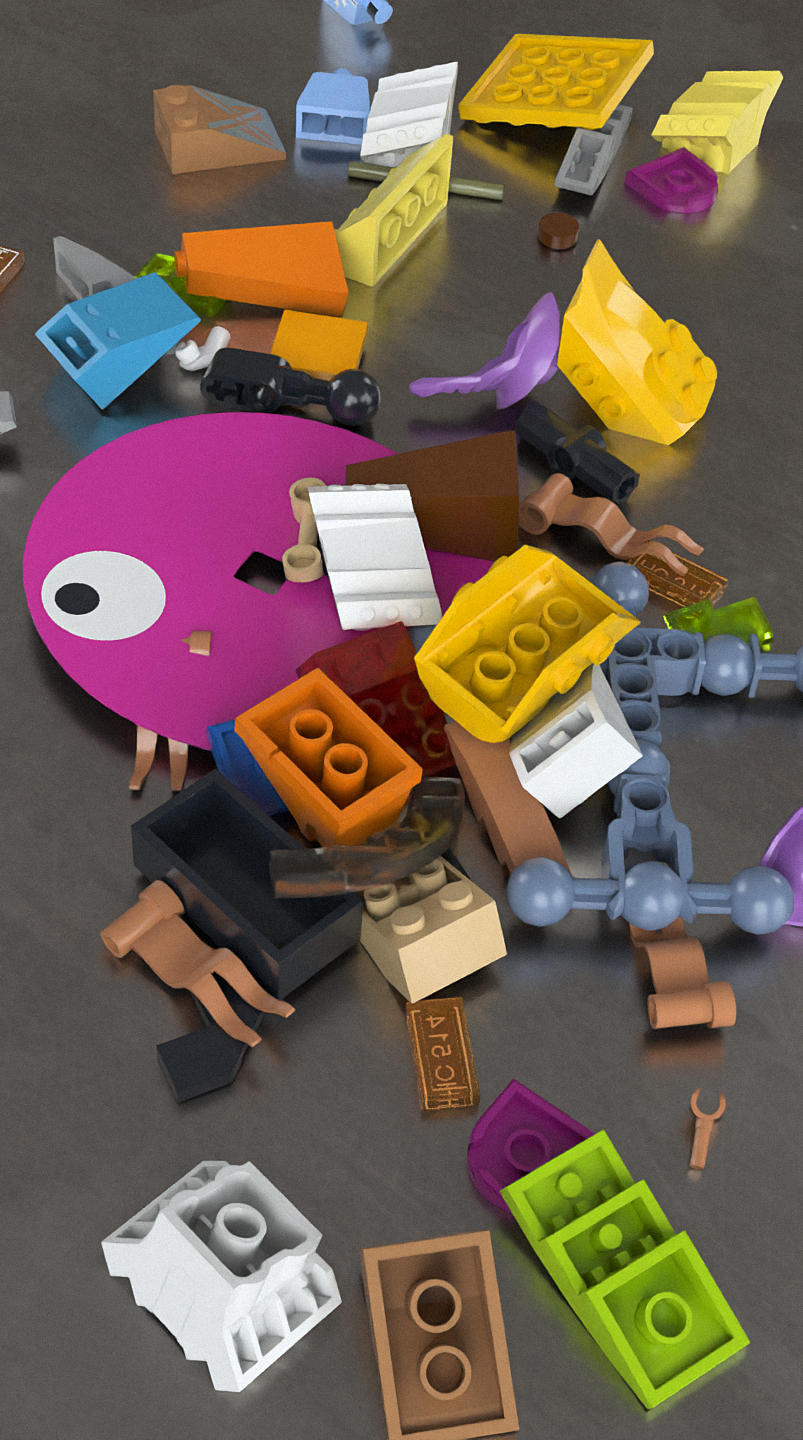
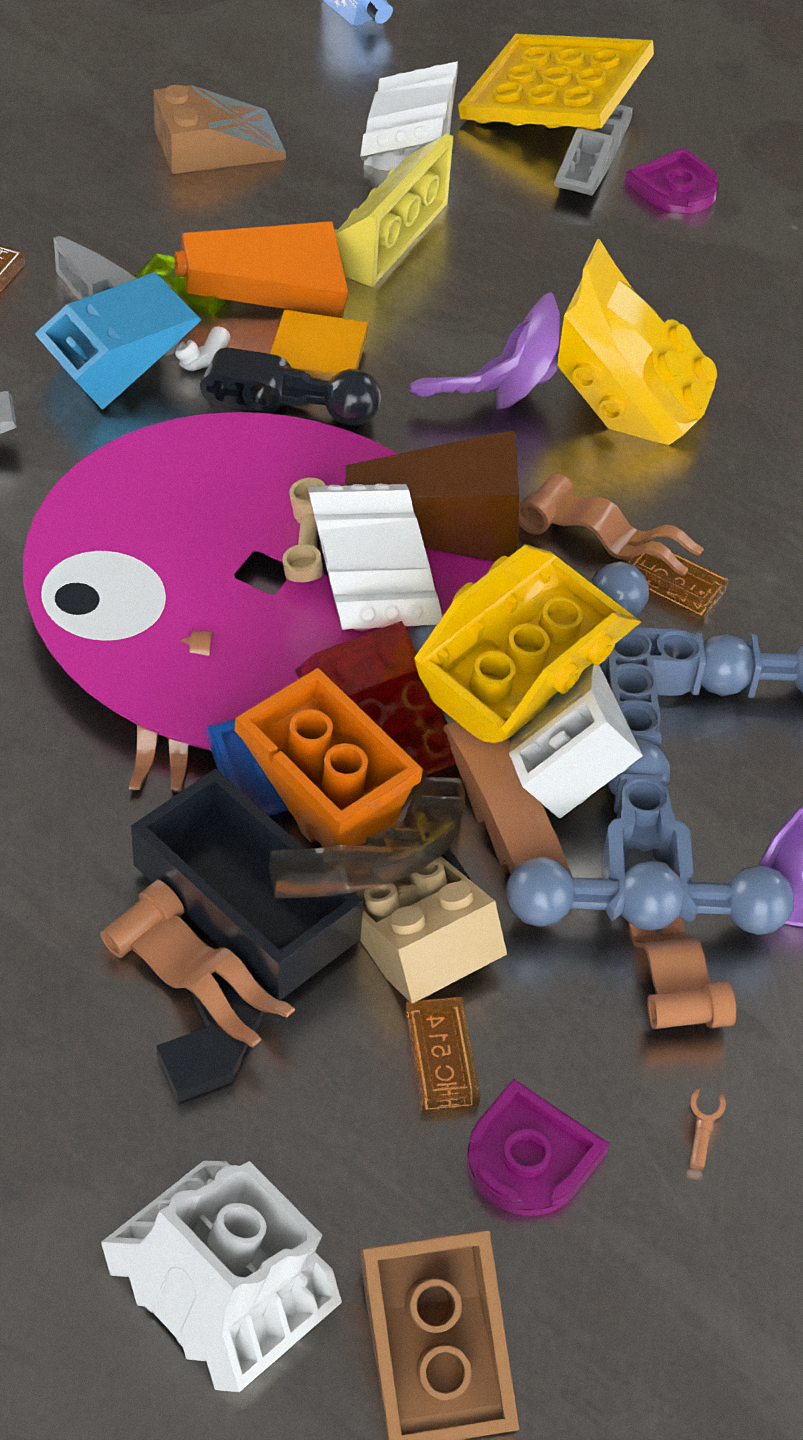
(333, 108): light blue torso -> none
(456, 184): olive bar -> none
(558, 230): reddish brown tile -> none
(577, 452): black piece -> none
(625, 1269): lime slope -> none
(720, 117): light yellow slope -> none
(735, 619): clear neon green slope -> none

